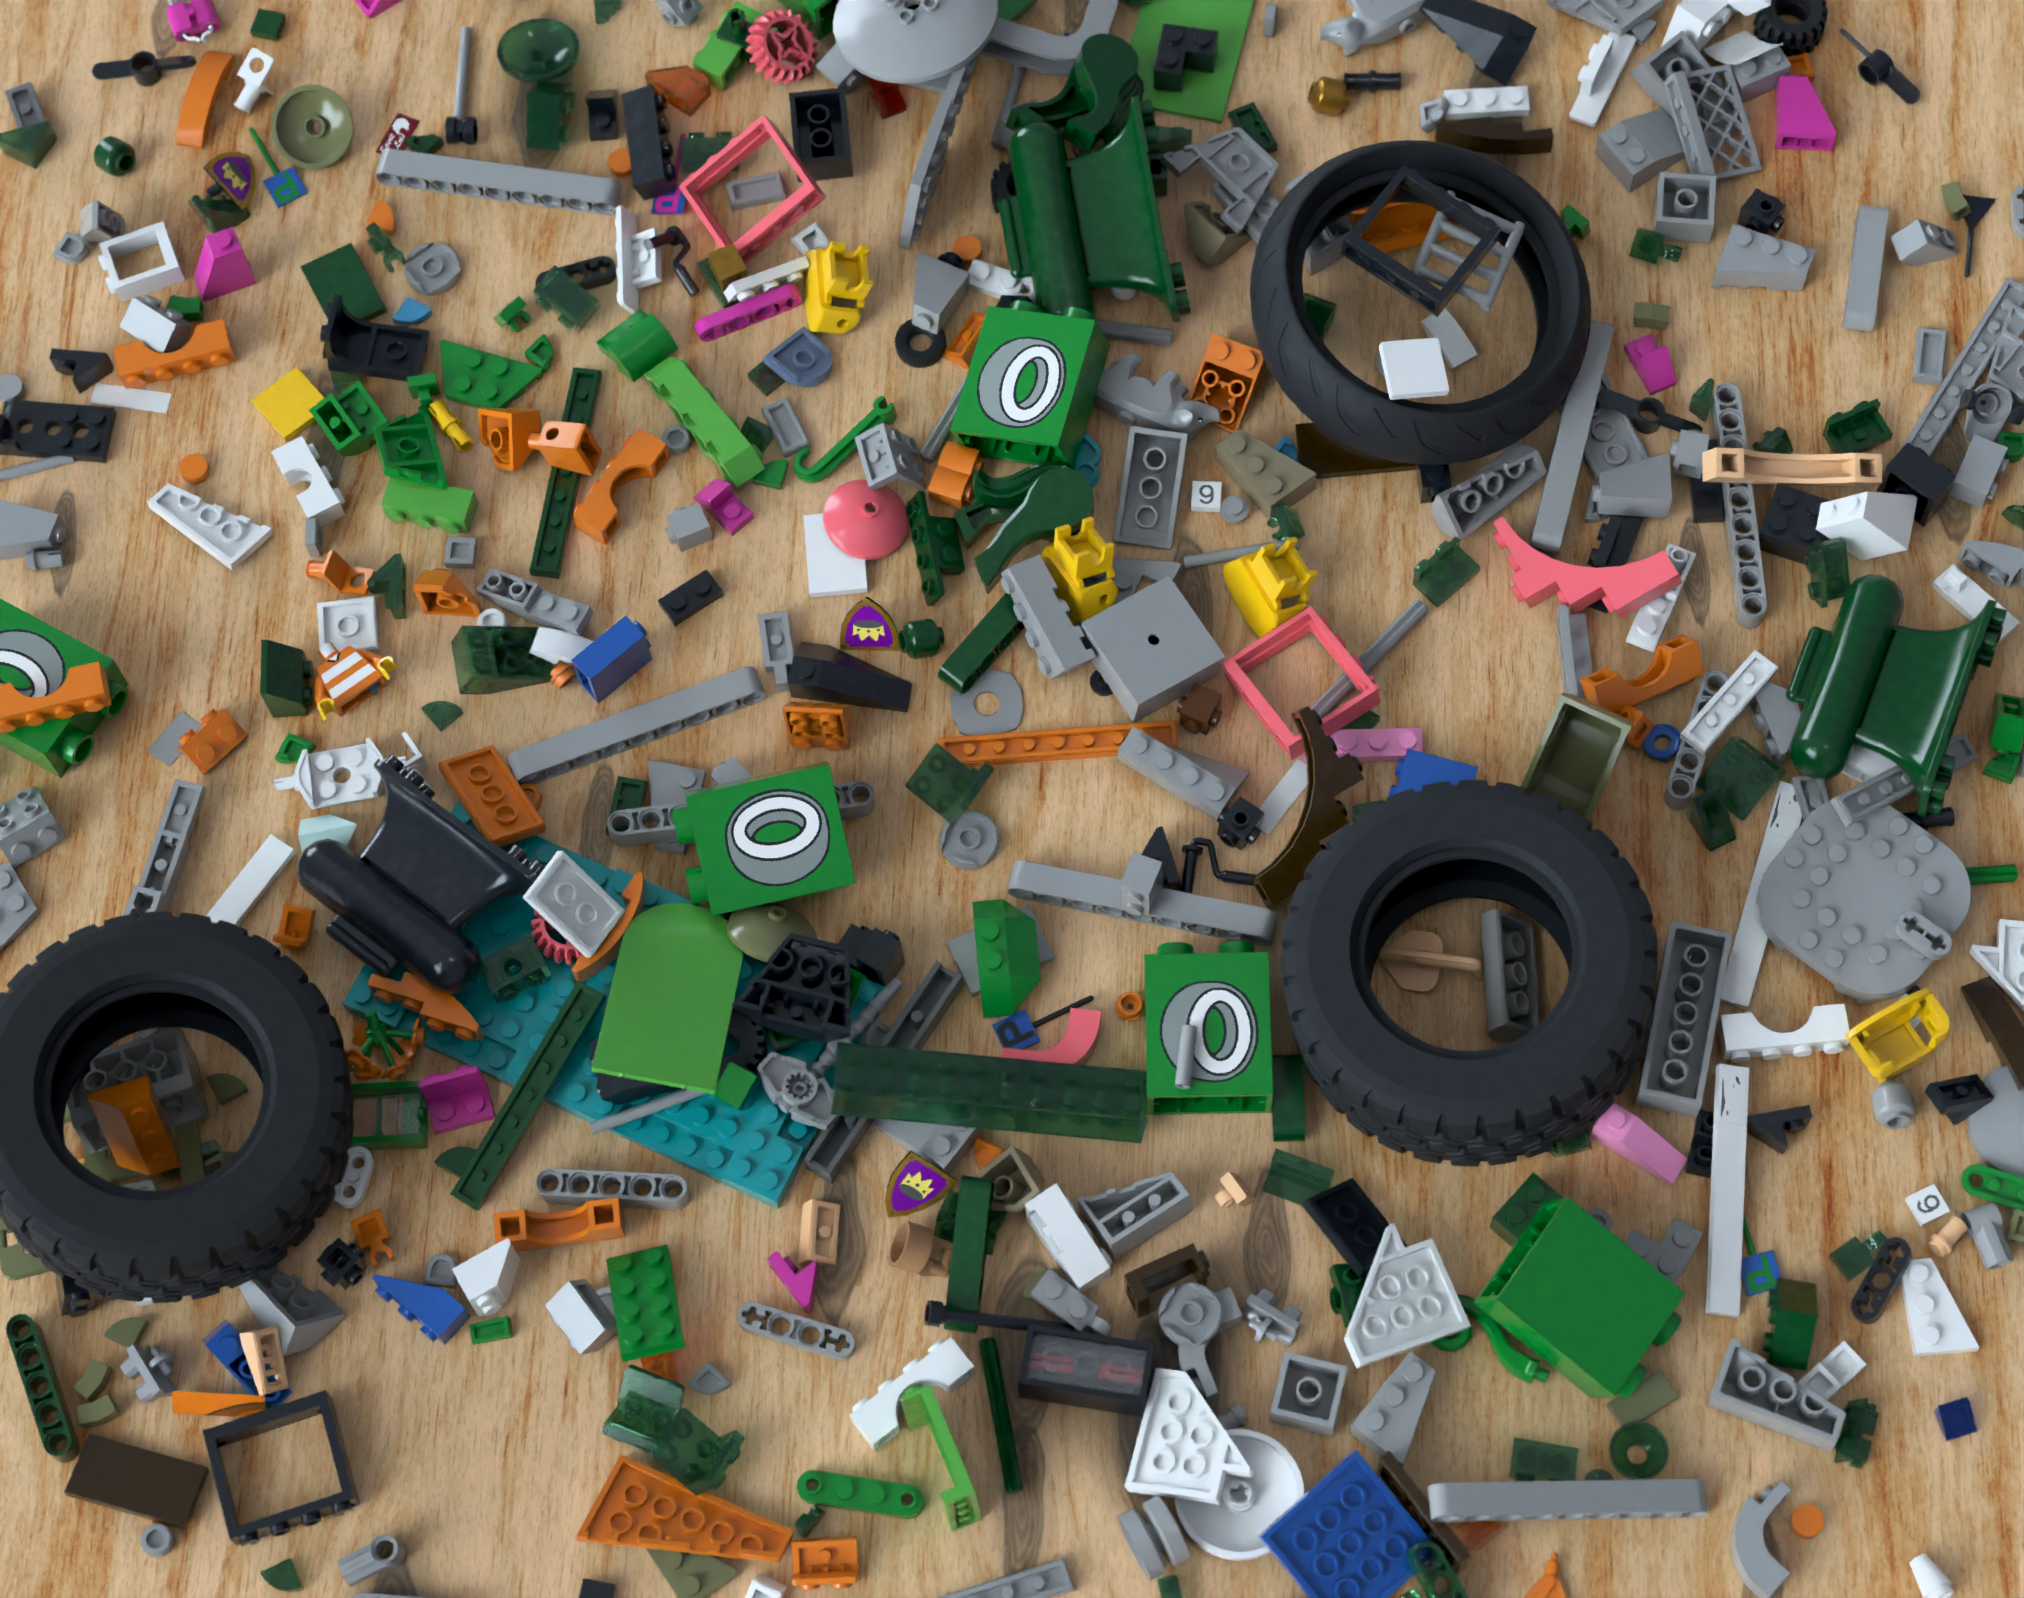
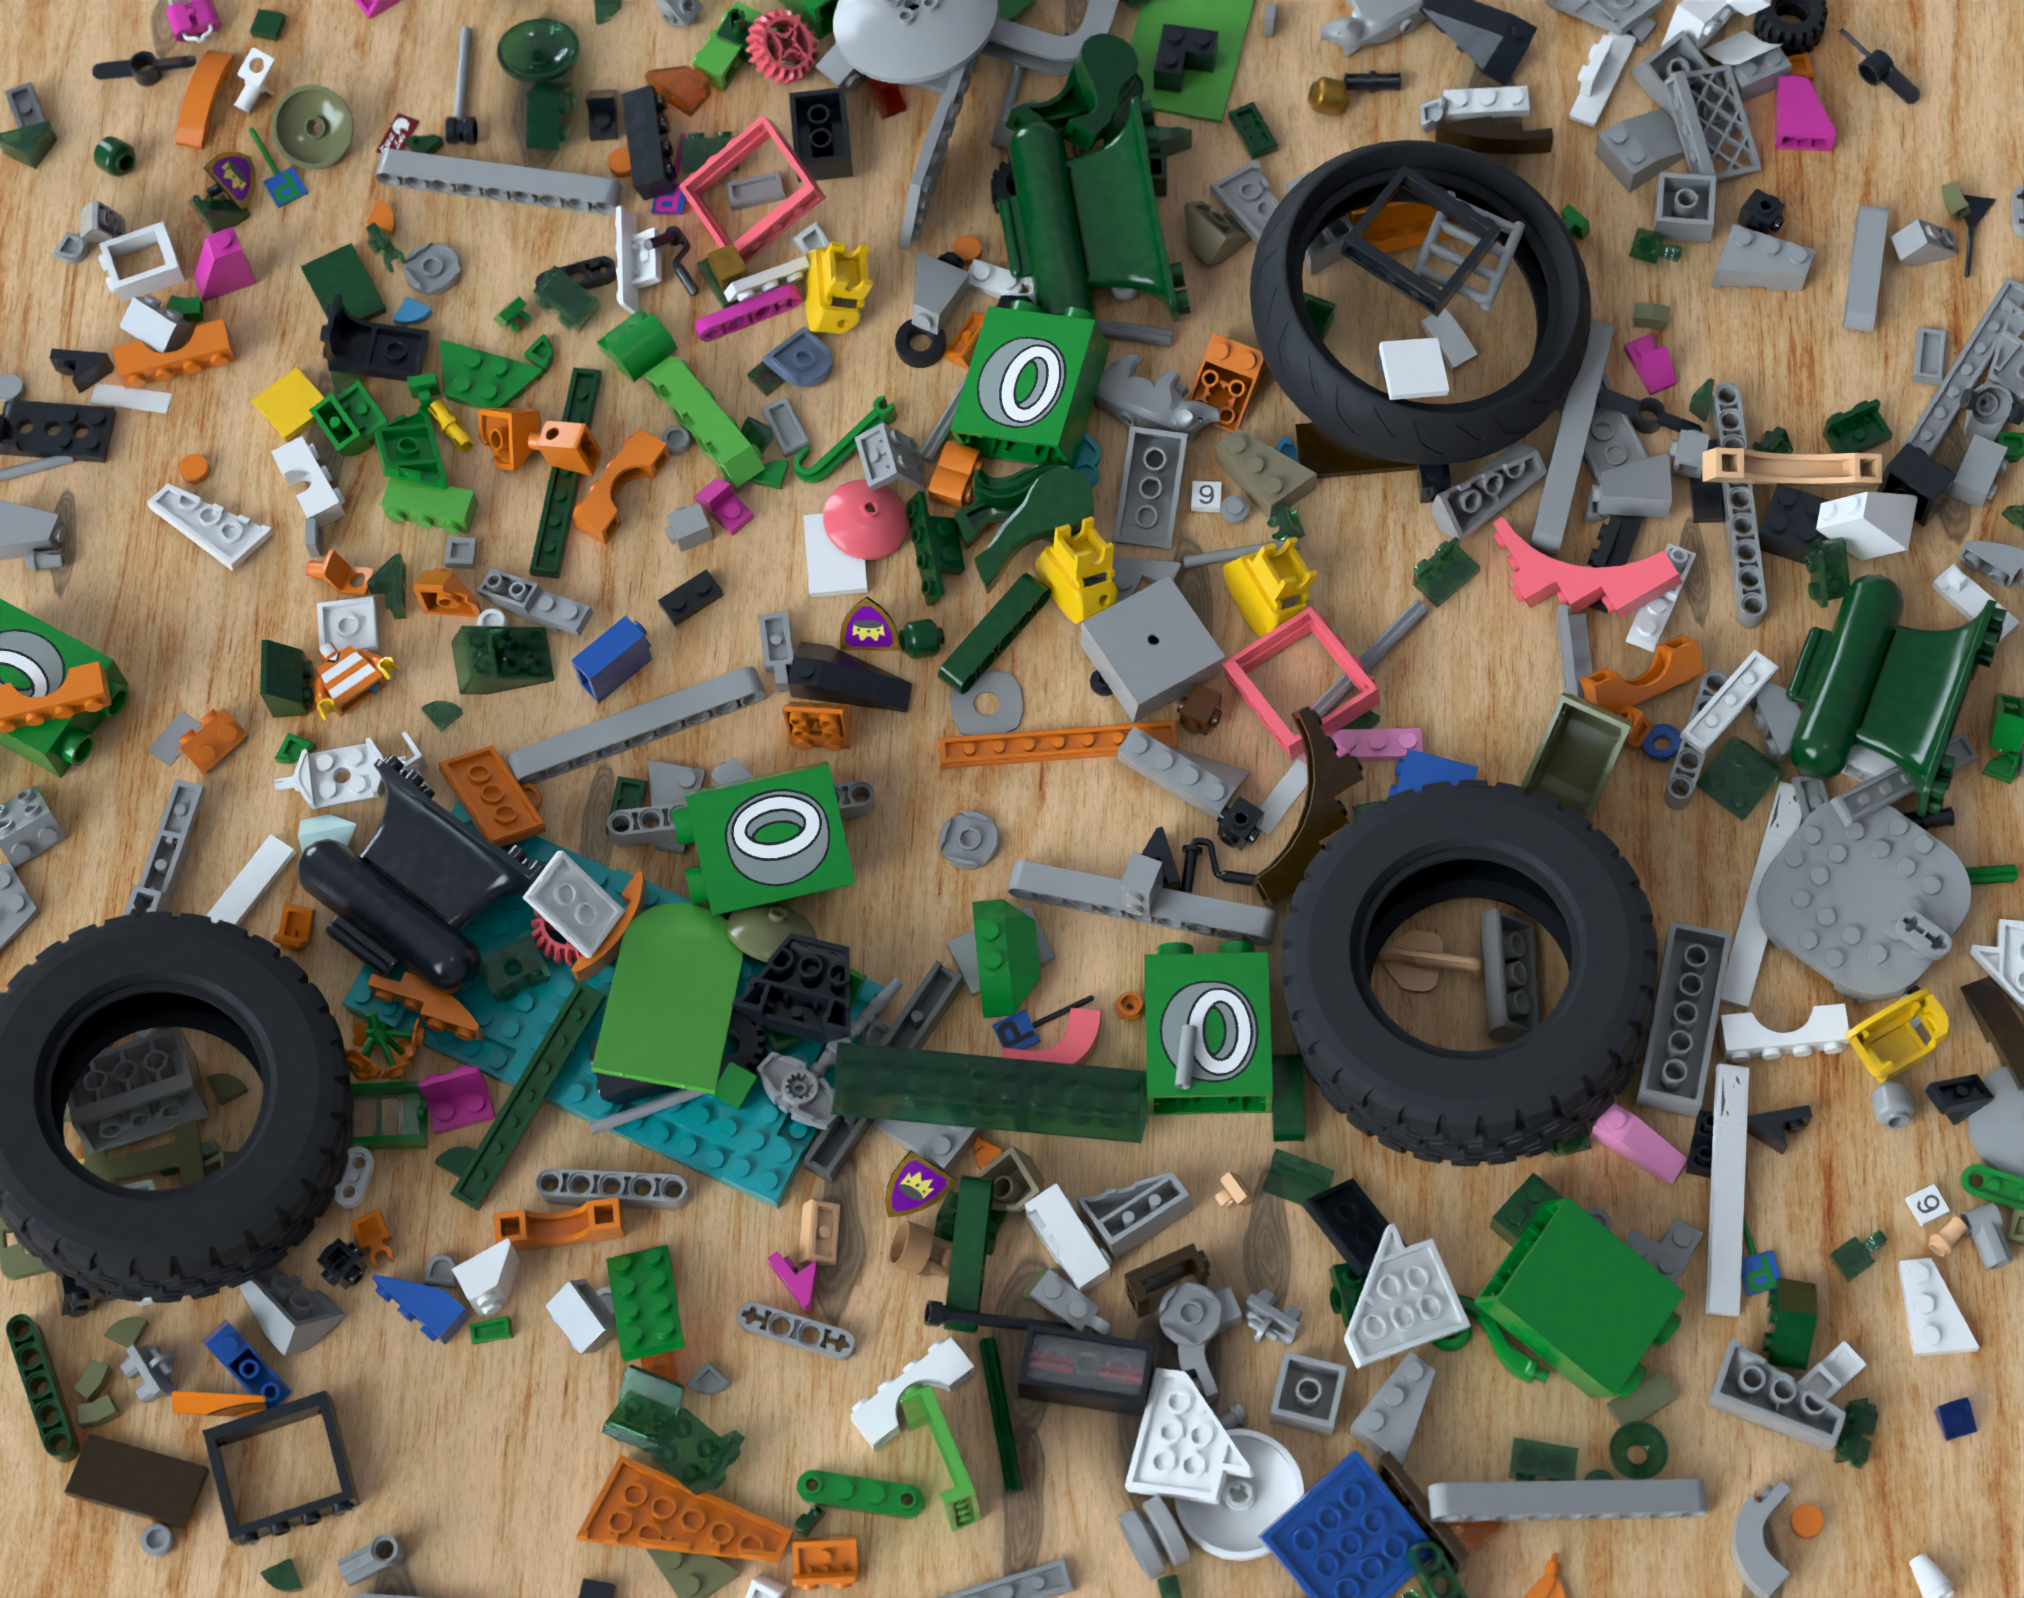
(136, 1127): orange slope -> none
(272, 1346): light nougat slope -> none
(557, 645): white slope -> none
(562, 675): orange plate -> none
(874, 953): black brick -> none
(947, 783): clear green bracket -> none
(1045, 618): light grey wedge -> none
(1236, 164): light grey wing -> none
(1711, 818): clear green slope -> none
(1899, 1264): black beam -> none

